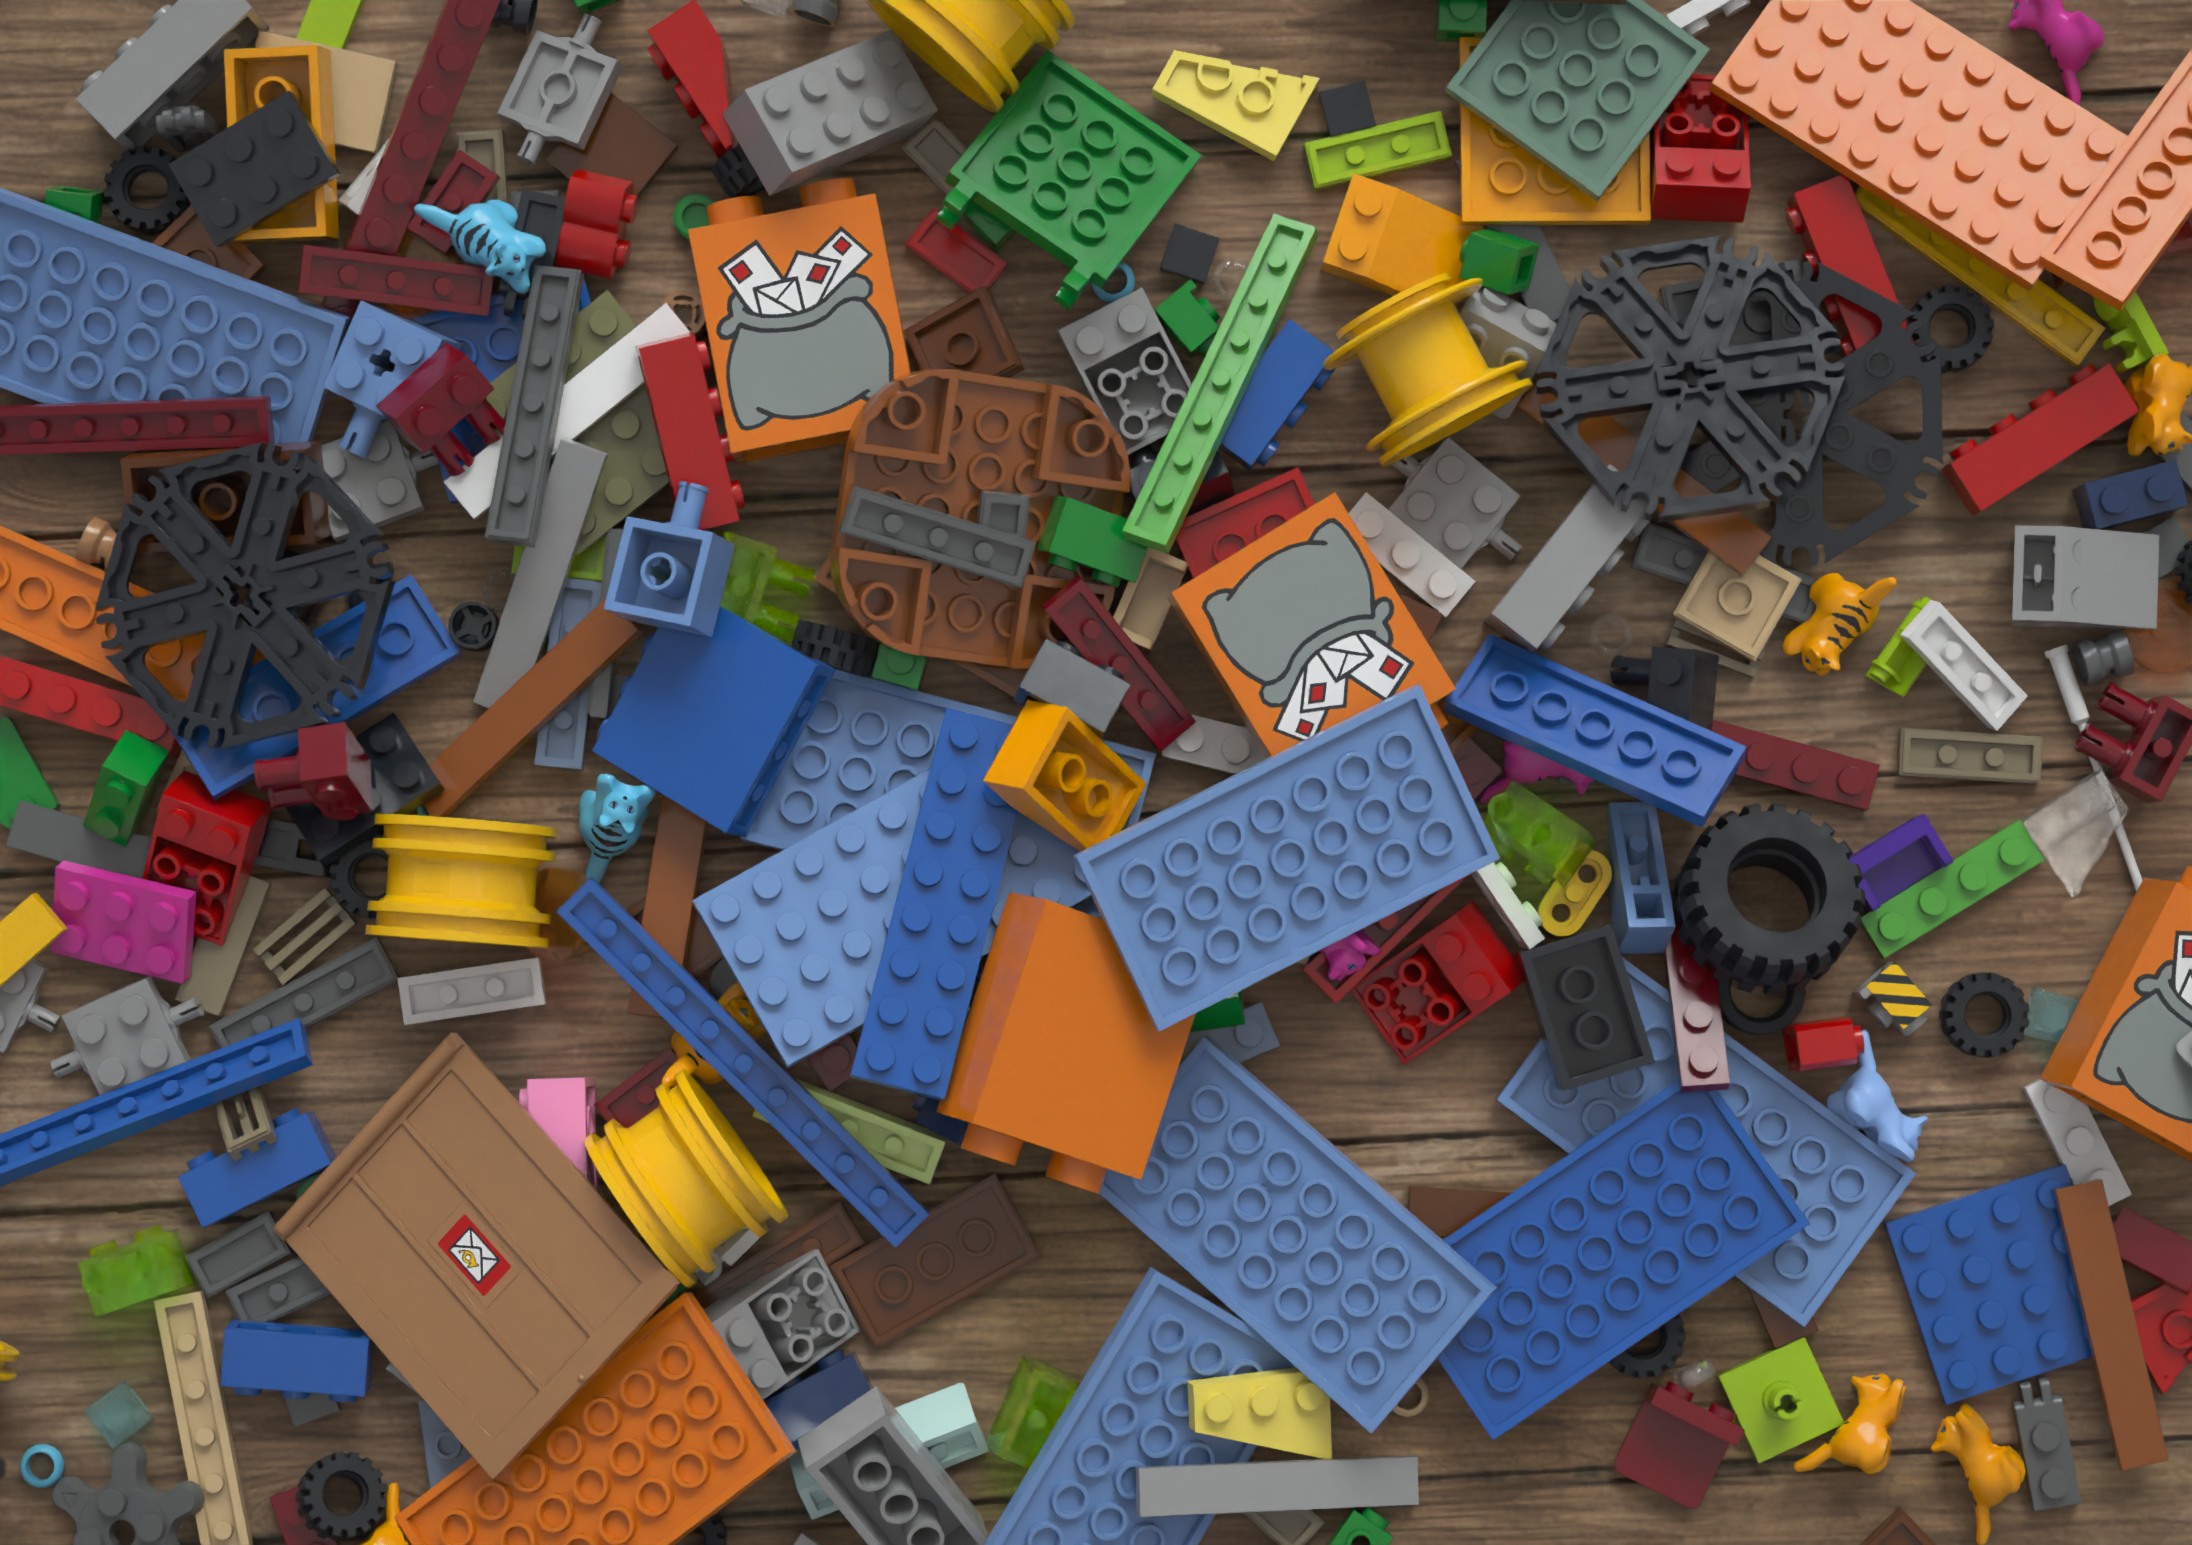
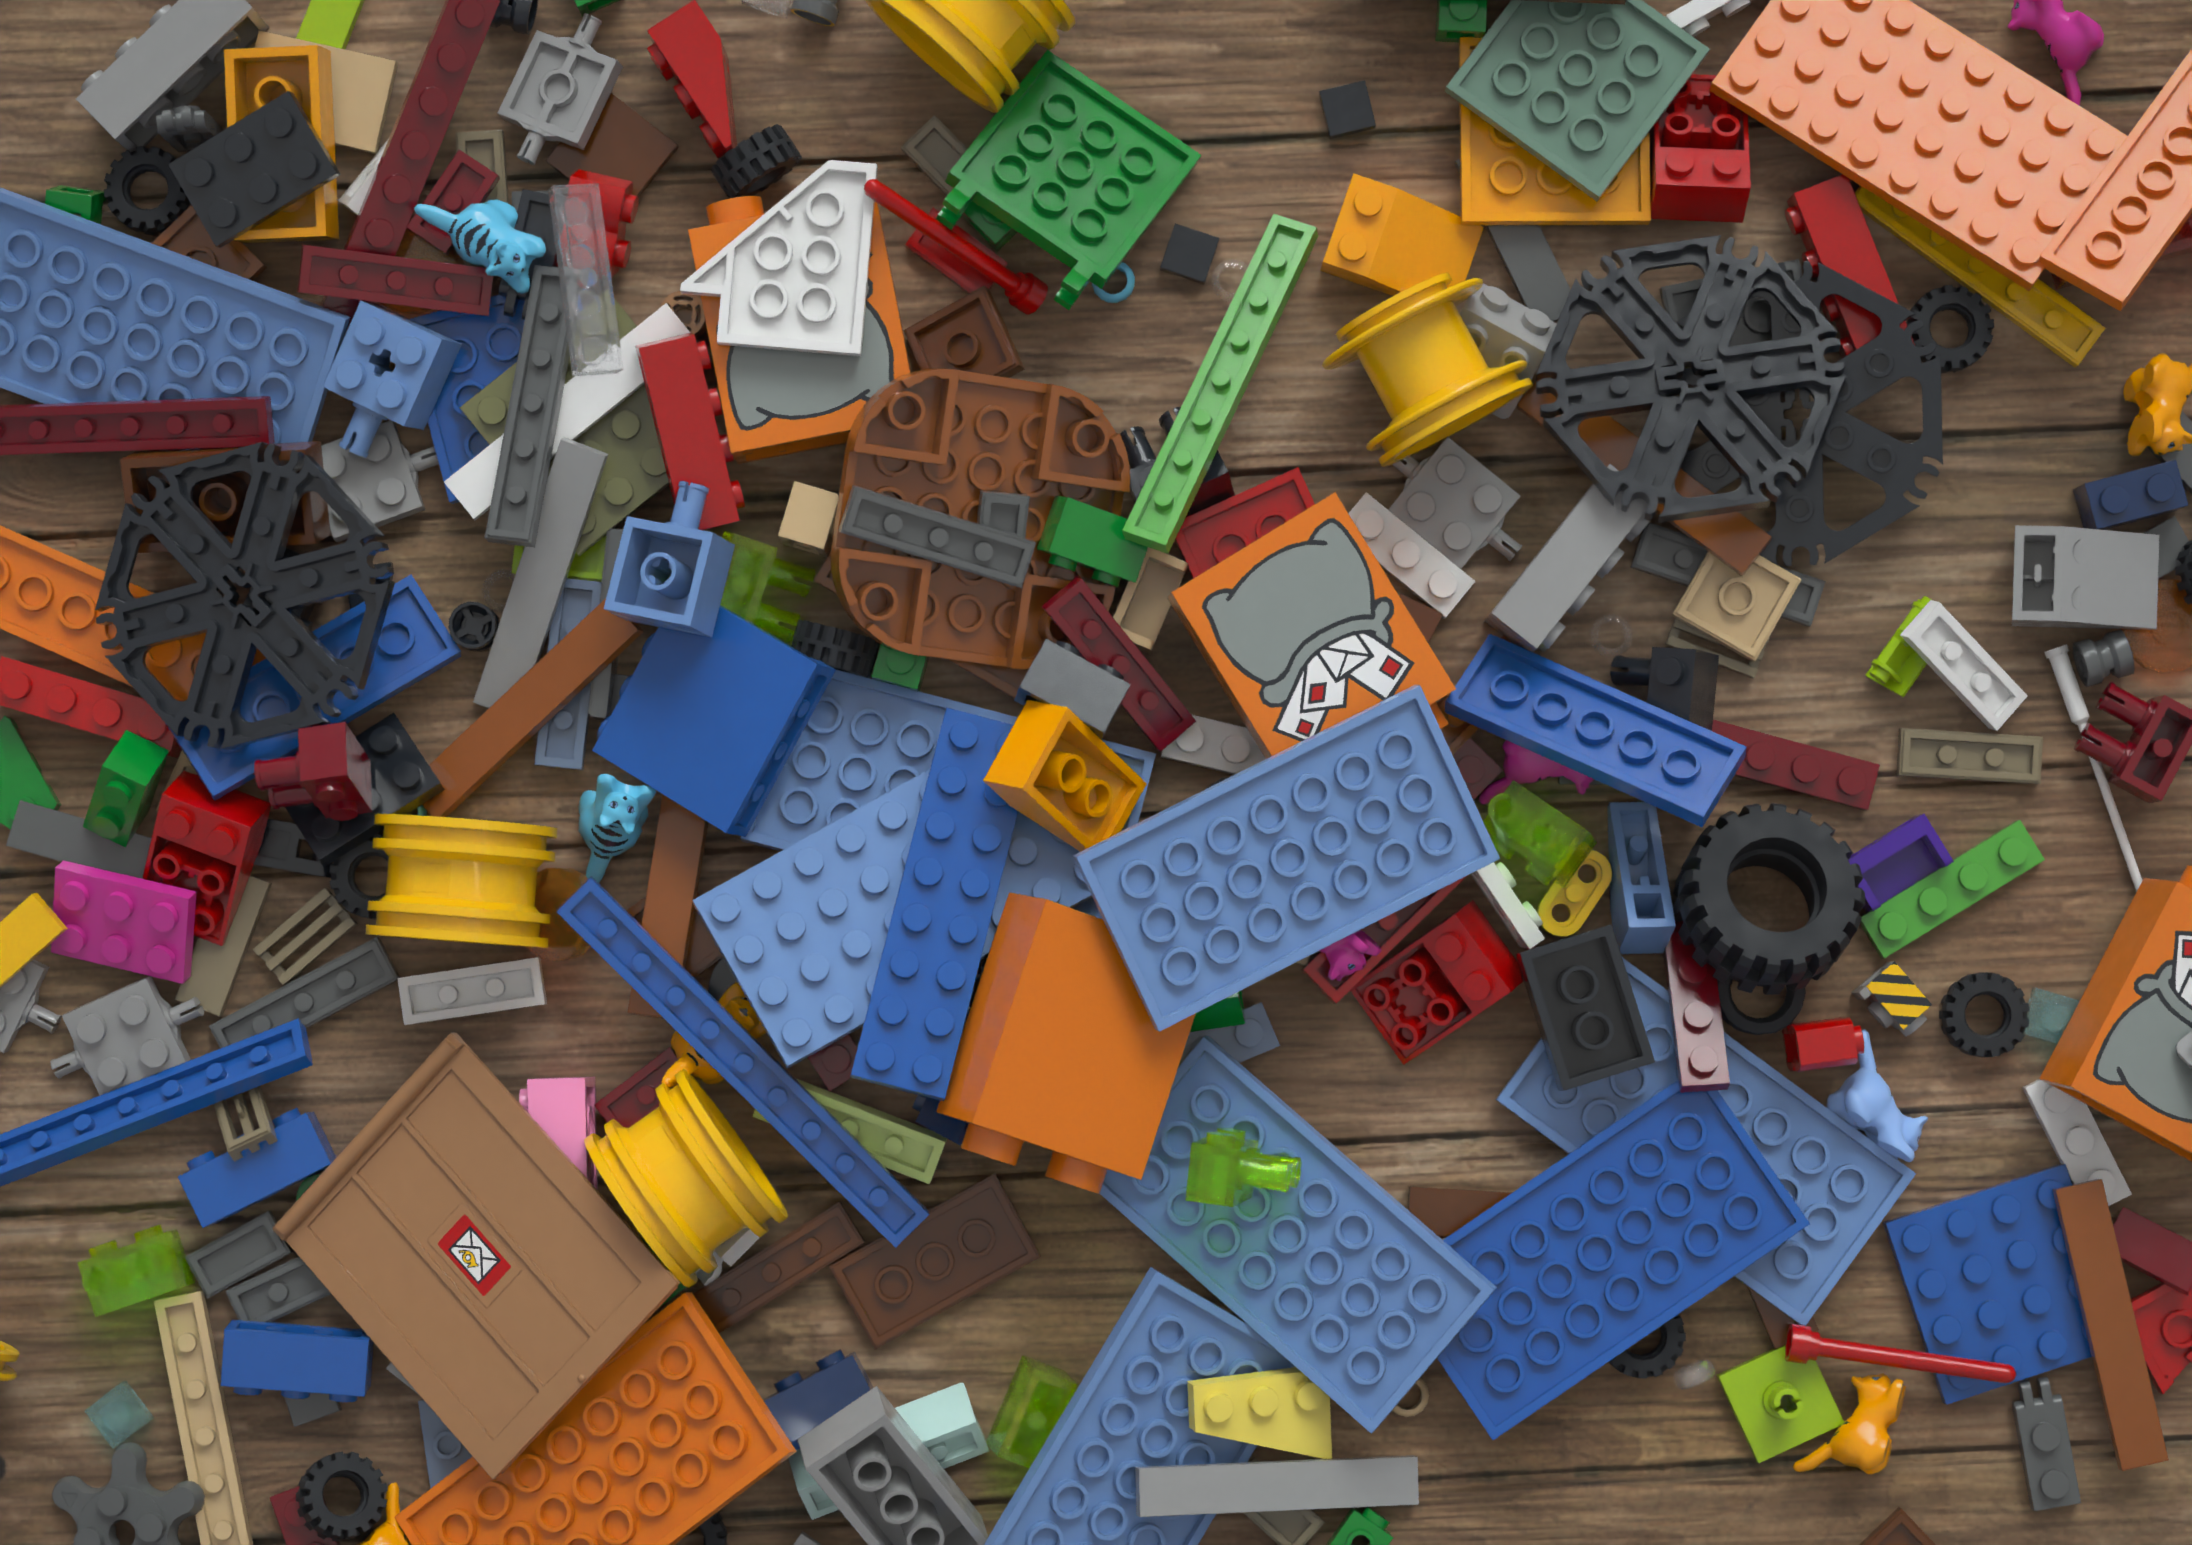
(26, 1472): medium azure piece -> none
(96, 542): medium nougat wheel -> none
(436, 399): dark red brick -> none
(585, 279): none -> clear plate
(691, 213): green tile -> none
(784, 1321): light grey slope -> none
(798, 269): none -> white wing
(809, 519): none -> tan panel
(829, 112): light grey brick -> none
(1024, 290): none -> red piece
(1128, 368): light grey slope -> none
(1188, 320): green brick -> none
(1229, 1166): none -> clear neon green brick
(1236, 100): light yellow wing -> none
(1276, 395): blue brick -> none
(1378, 150): lime tile -> none
(1499, 260): green brick -> none
(1676, 1444): dark red bracket -> none
(1806, 1345): none -> red piece
(1840, 616): light orange animal -> none
(1988, 1468): light orange animal -> none
(2039, 439): red brick -> none
(2076, 828): clear wing -> none
(2132, 332): lime plate -> none

